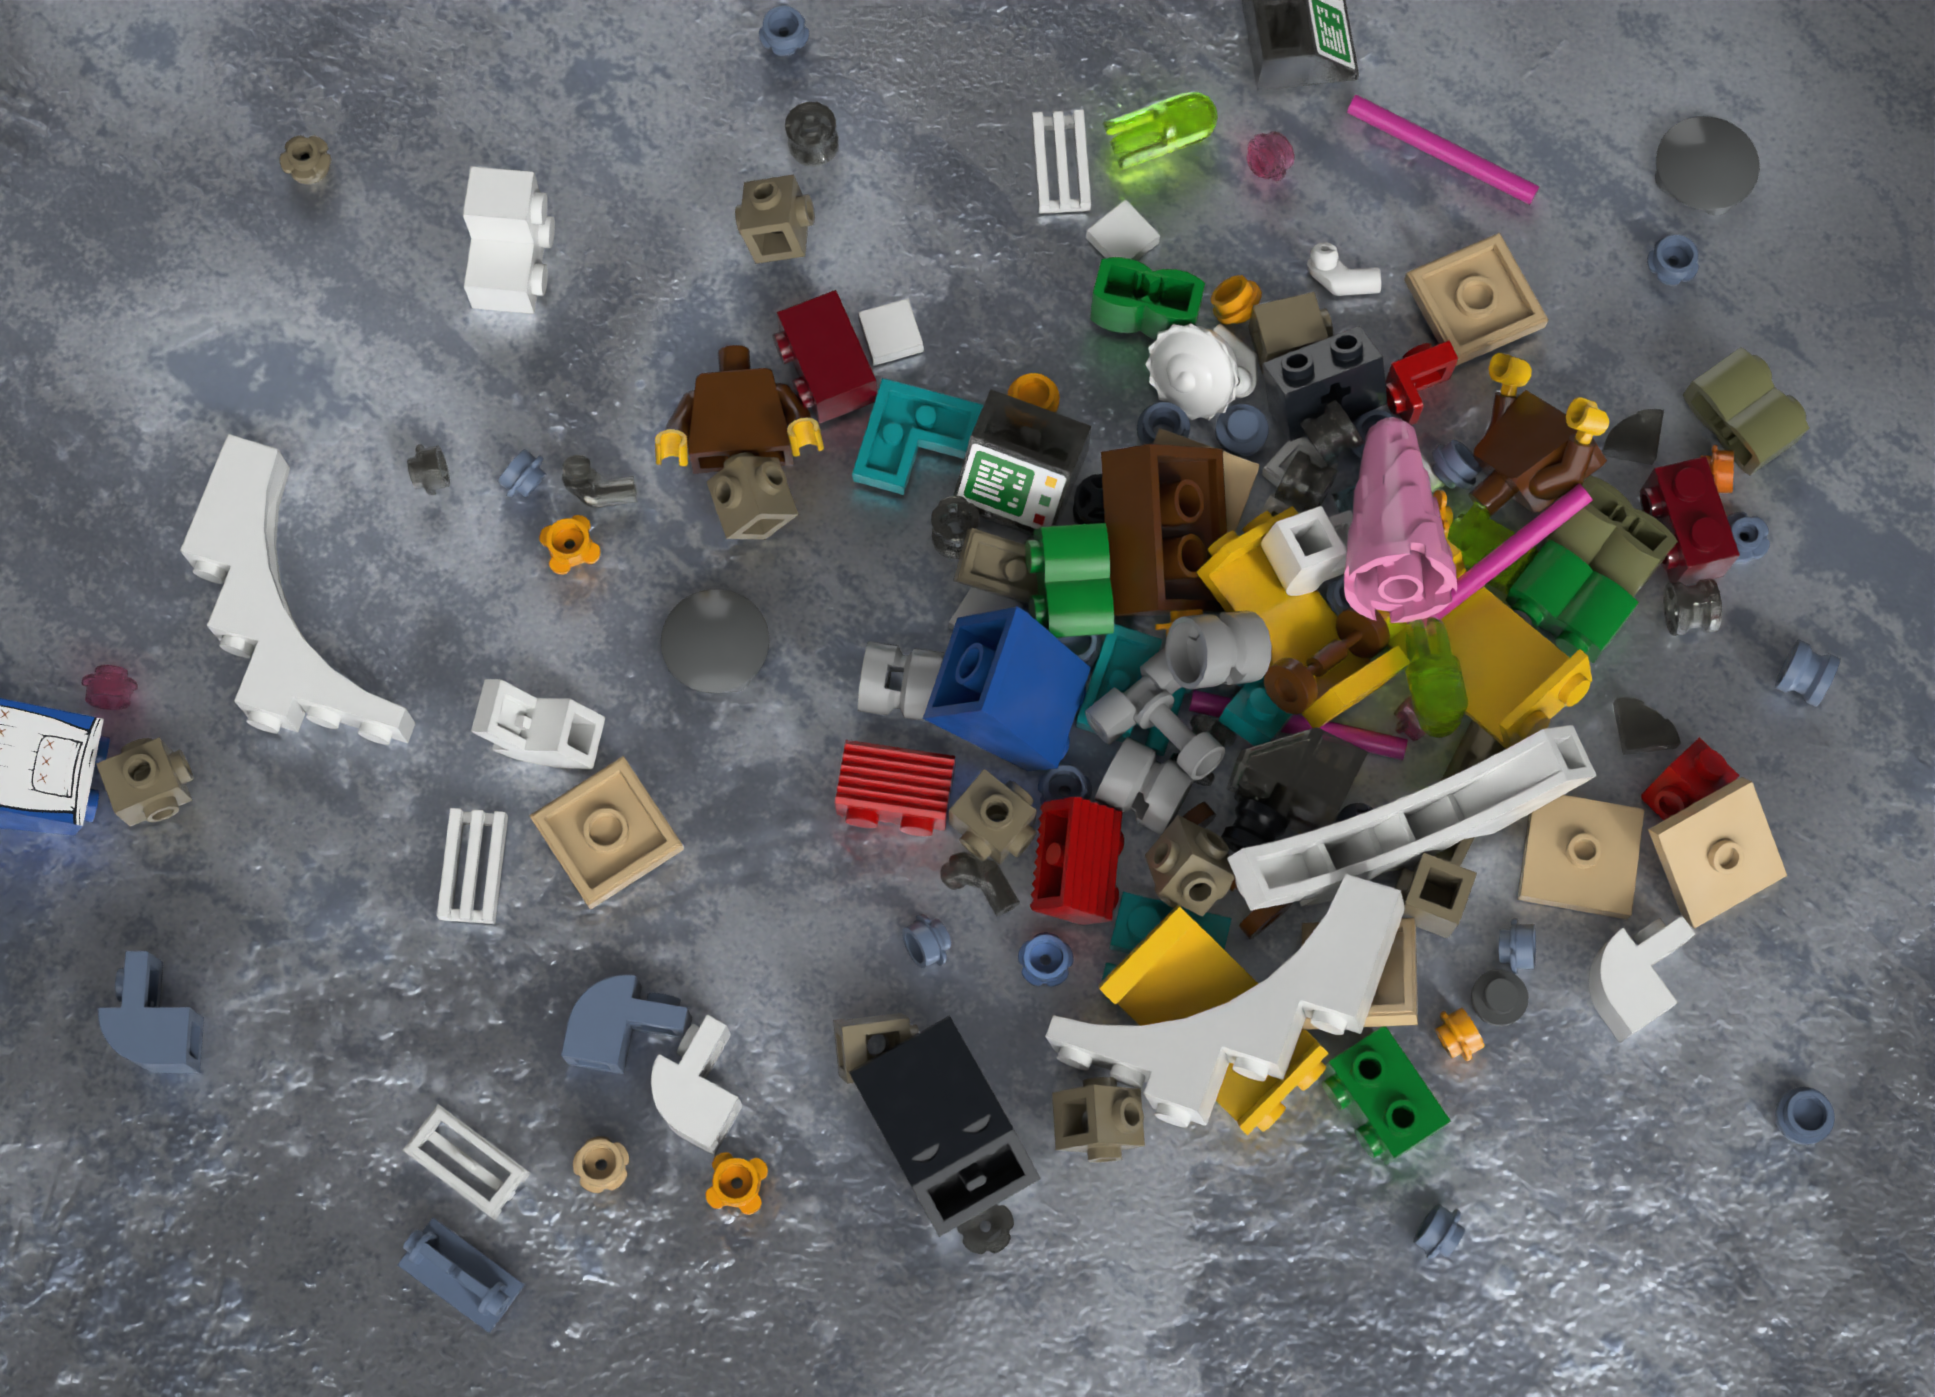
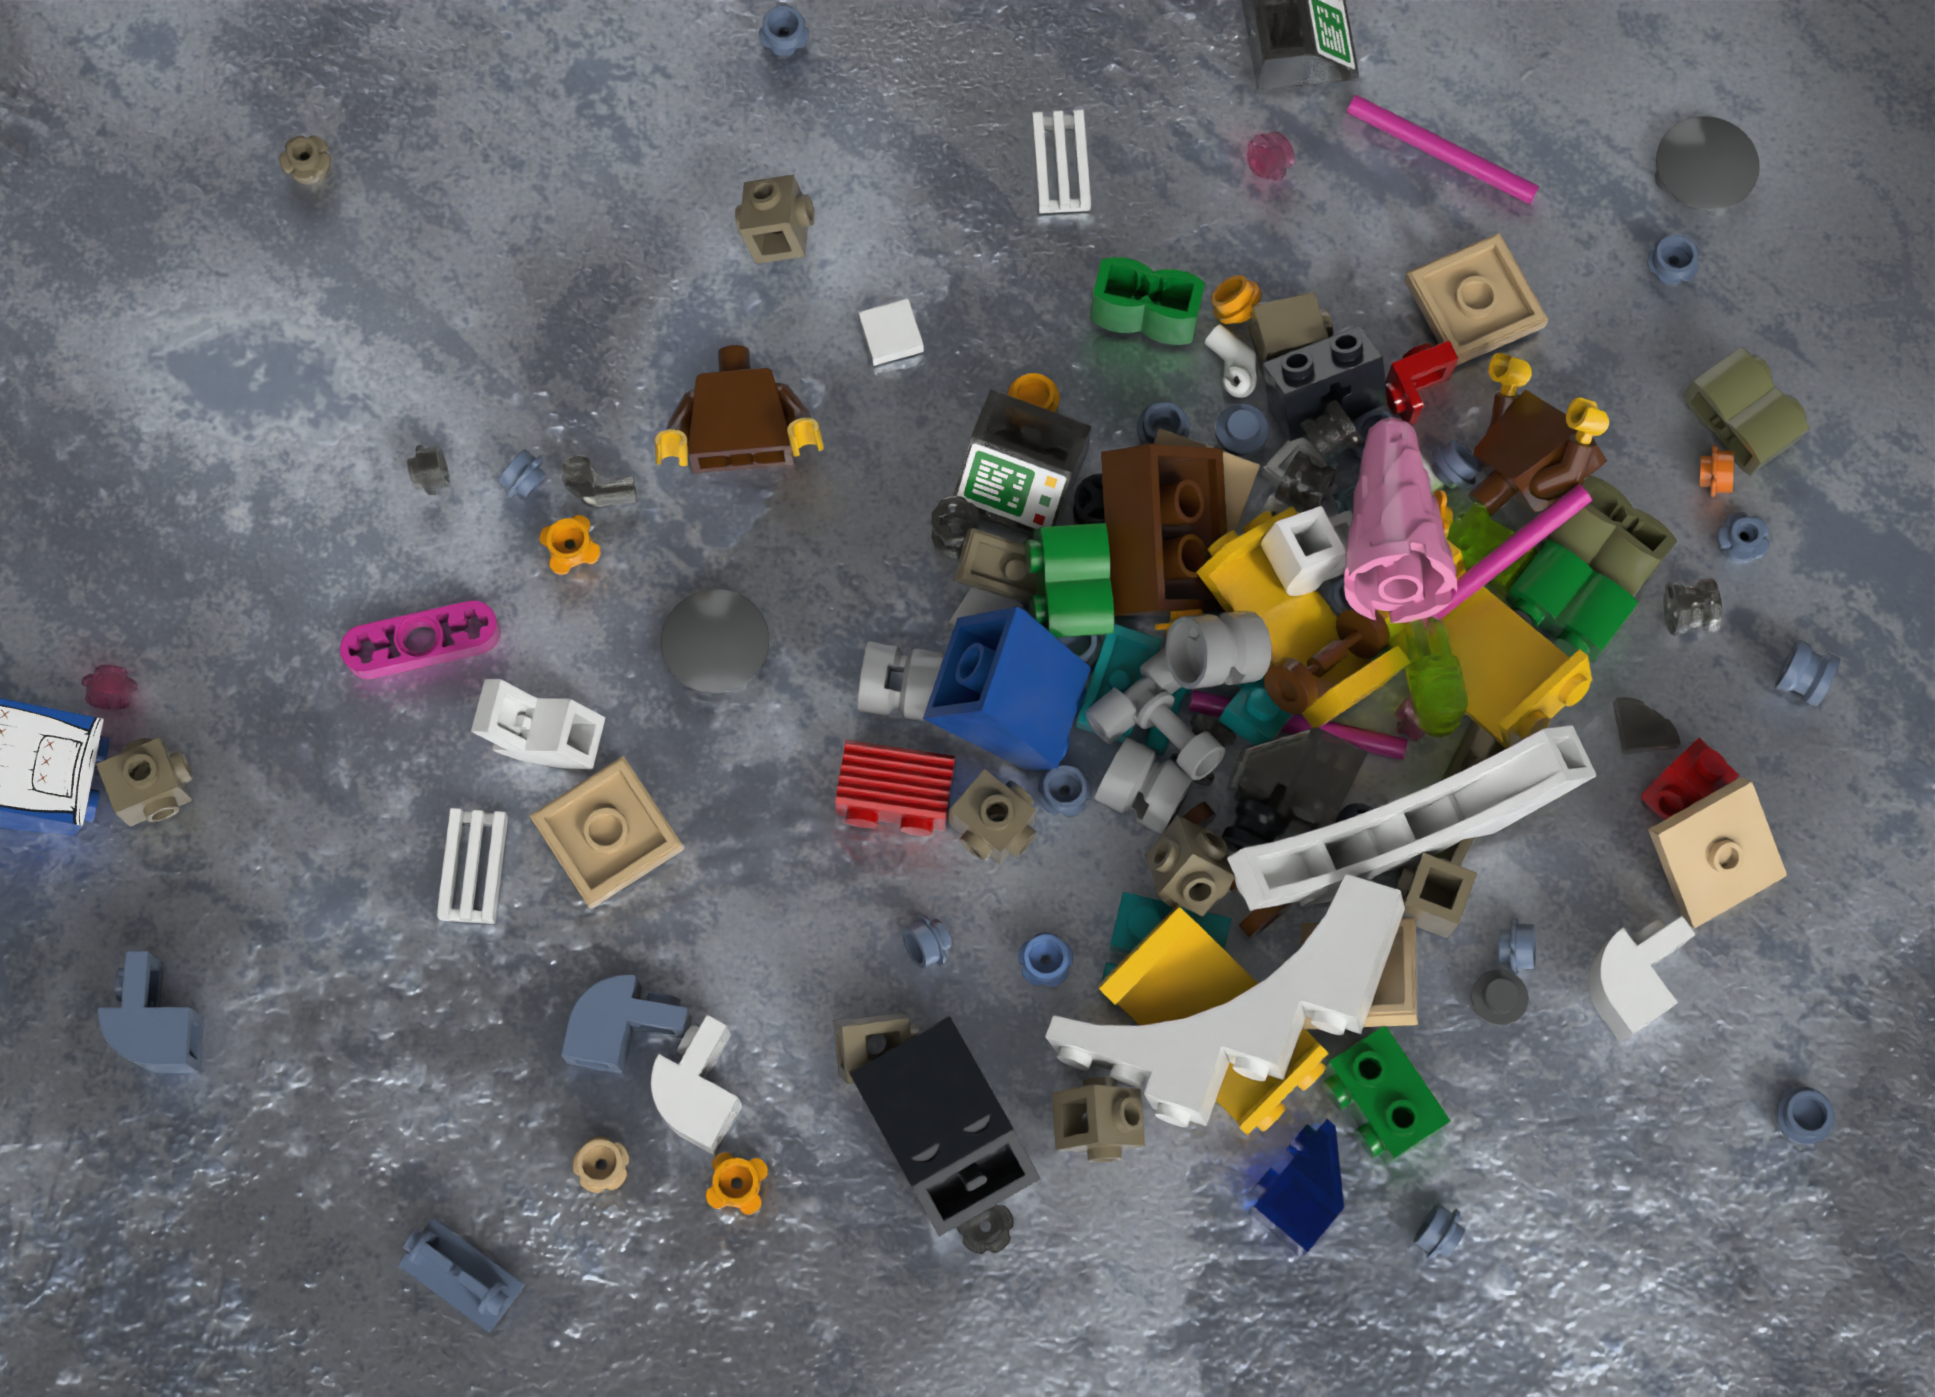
(236, 543): white arch -> none
(385, 664): none -> dark pink beam
(504, 1190): white tile -> none
(507, 239): white brick -> none
(752, 497): dark tan brick -> none
(814, 147): clear smoke wheel -> none
(826, 356): dark red brick -> none
(903, 422): teal plate -> none
(986, 875): clear smoke arm -> none
(1077, 861): red brick -> none
(1123, 233): white tile -> none
(1162, 128): clear neon green arm -> none
(1193, 370): white piece -> none
(1307, 1192): none -> clear blue slope
(1336, 277): white arm -> none
(1459, 1035): light orange plate -> none
(1582, 856): tan plate -> none
(1635, 437): clear smoke tile -> none
(1689, 505): dark red brick -> none

